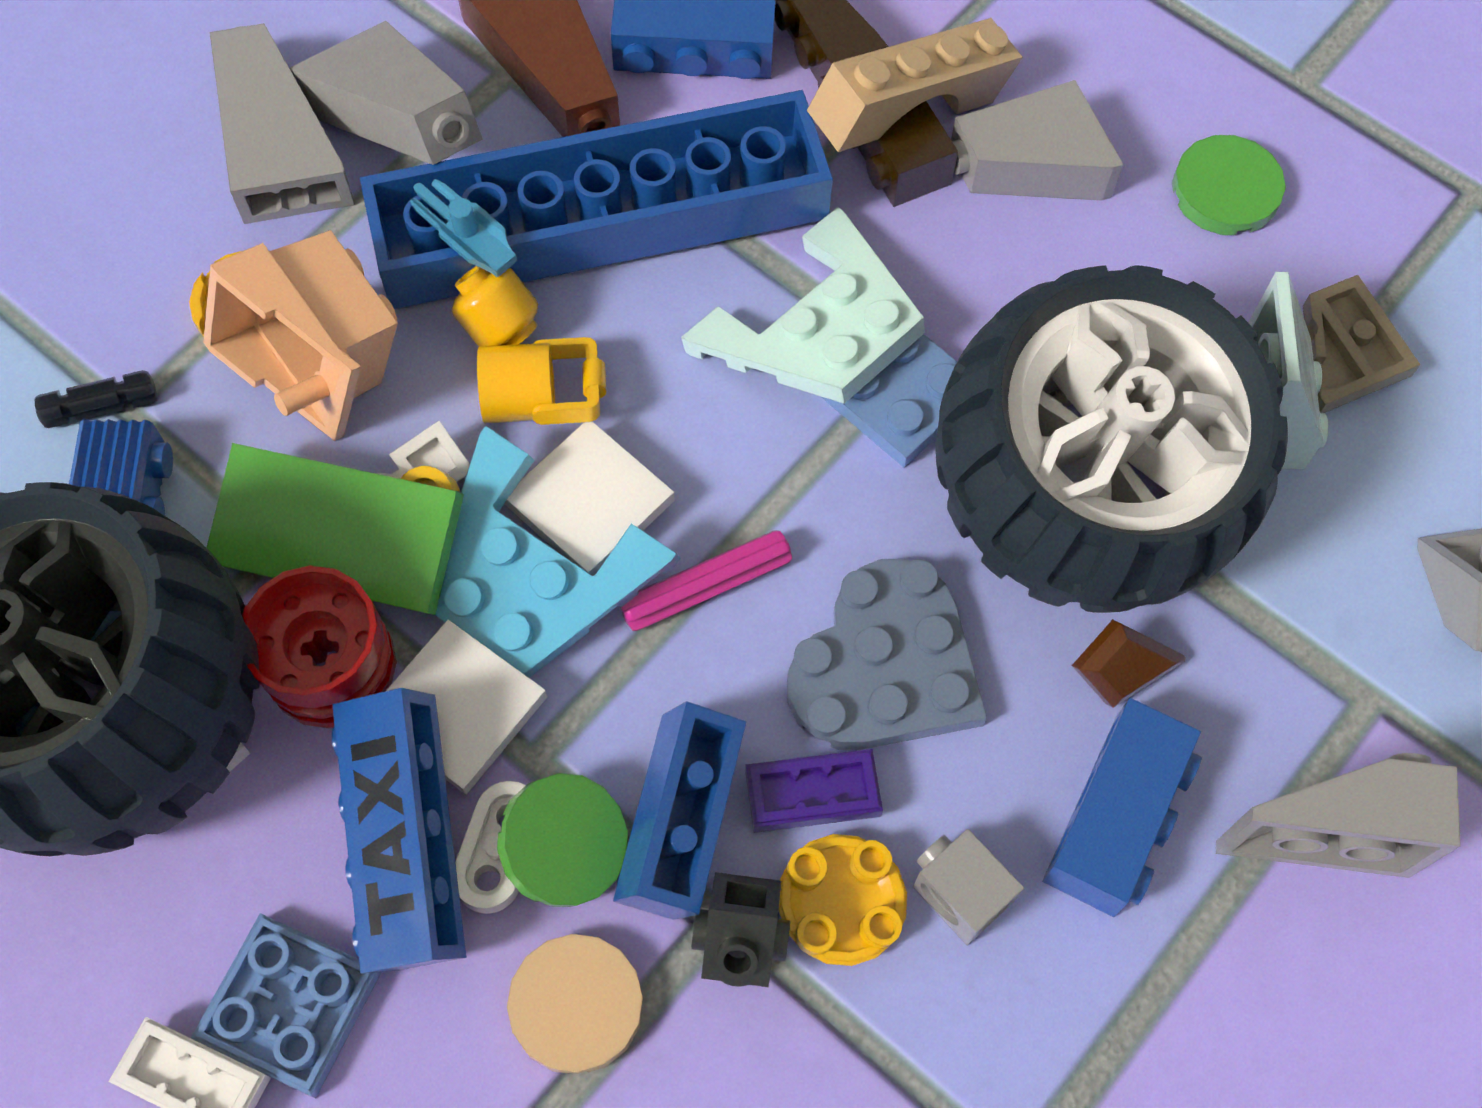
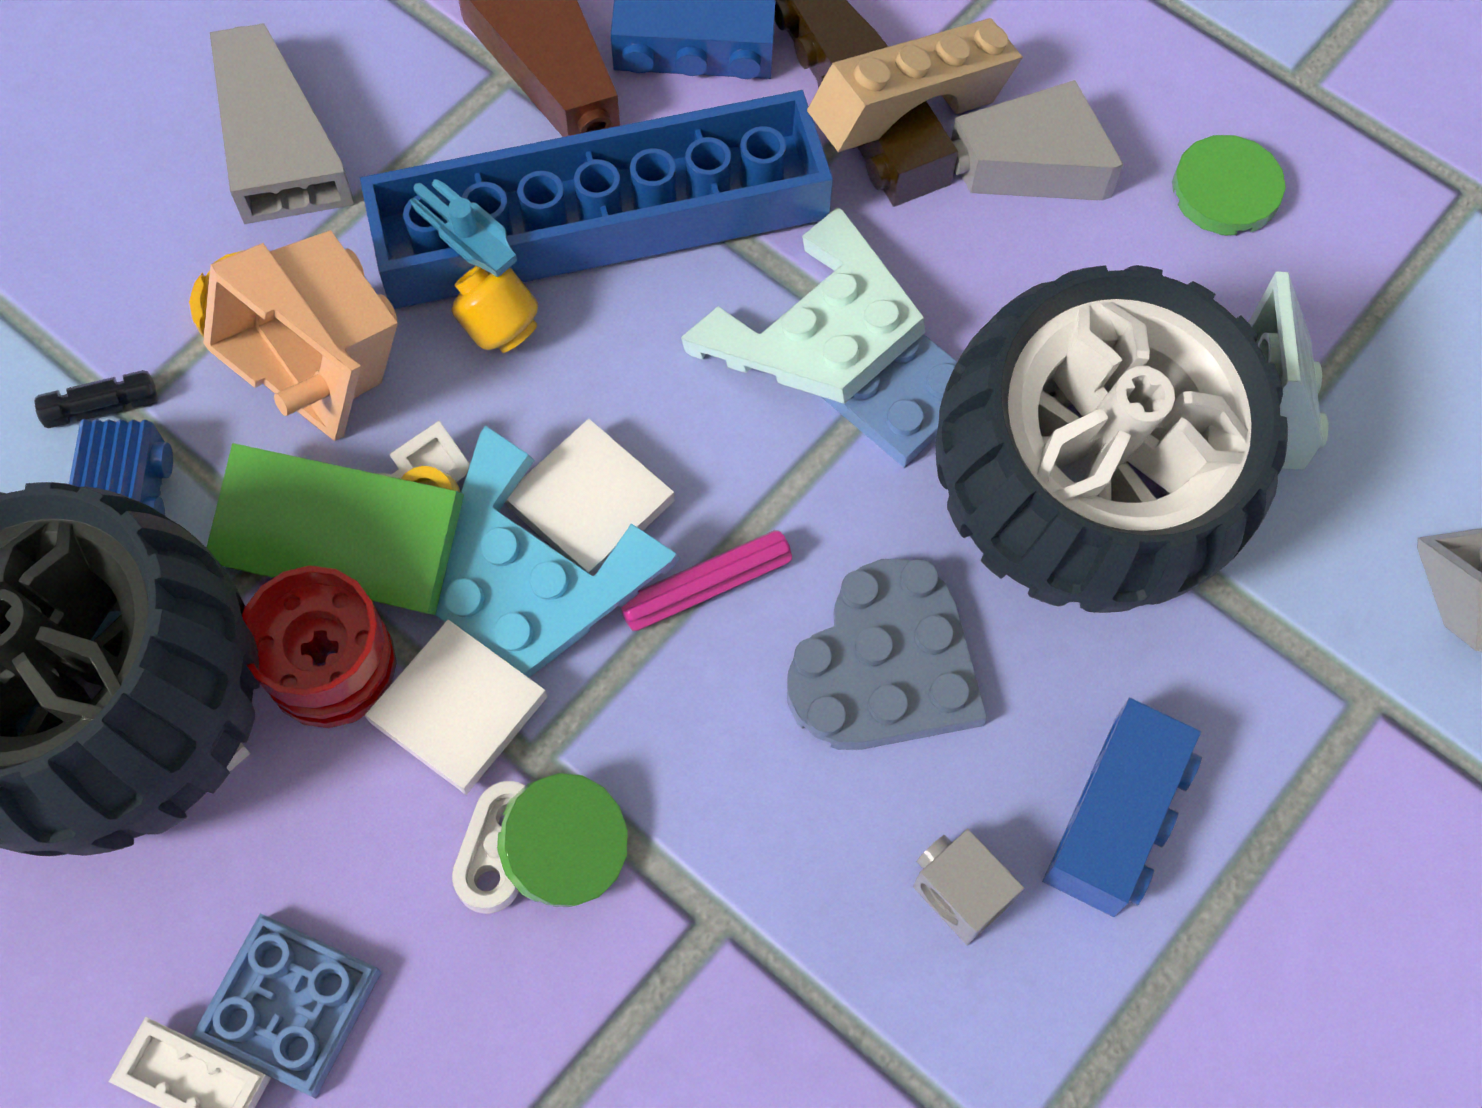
(389, 95): light grey slope -> none
(397, 831): blue brick -> none
(520, 383): yellow piece -> none
(575, 1004): tan tile -> none
(680, 812): blue brick -> none
(741, 930): pearl dark grey brick -> none
(813, 790): dark purple plate -> none
(843, 899): yellow dish -> none
(1124, 663): reddish brown piece -> none
(1354, 343): dark tan wing -> none
(1370, 820): light grey slope -> none

